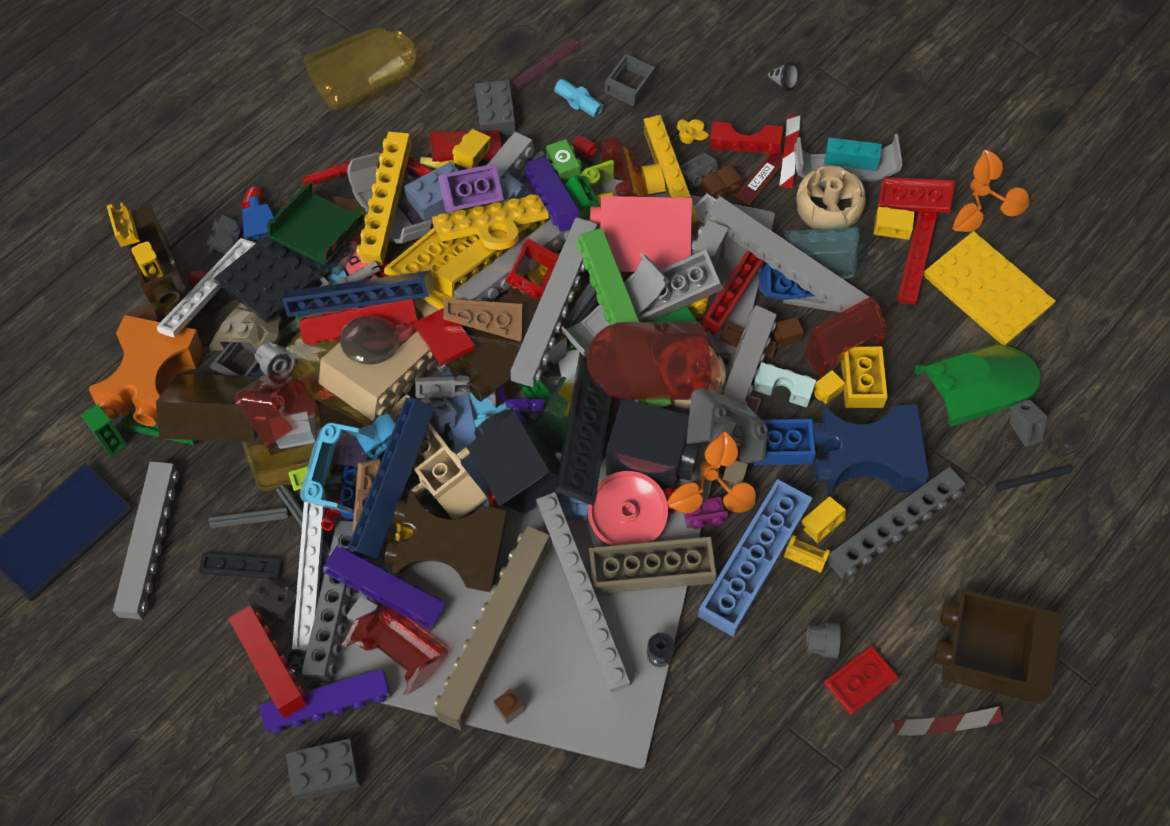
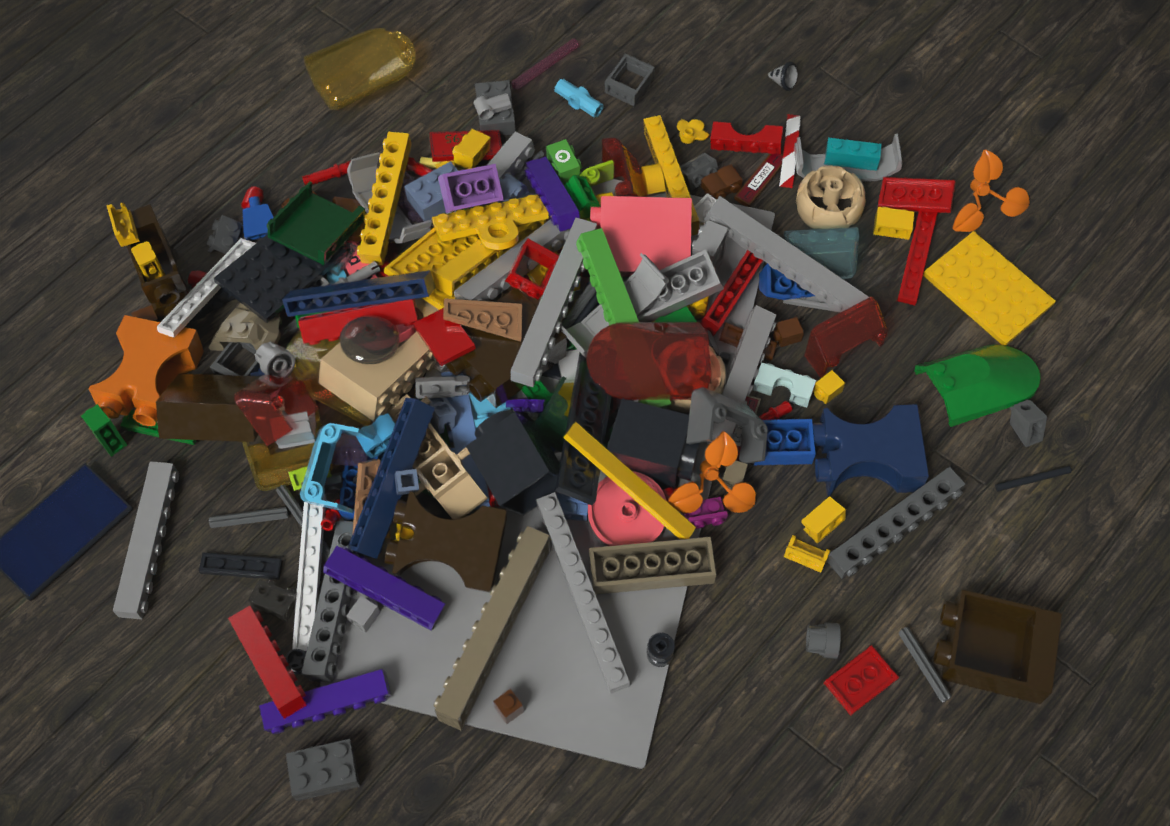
(401, 642): clear red windscreen -> none
(406, 481): none -> sand blue brick
(488, 106): none -> light grey piece
(585, 147): red brick -> none
(629, 482): none -> yellow tile
(754, 558): medium blue brick -> none
(777, 412): none -> red axle
(864, 377): yellow brick -> none
(925, 664): none -> dark grey axle
(948, 723): clear smoke sticker -> none

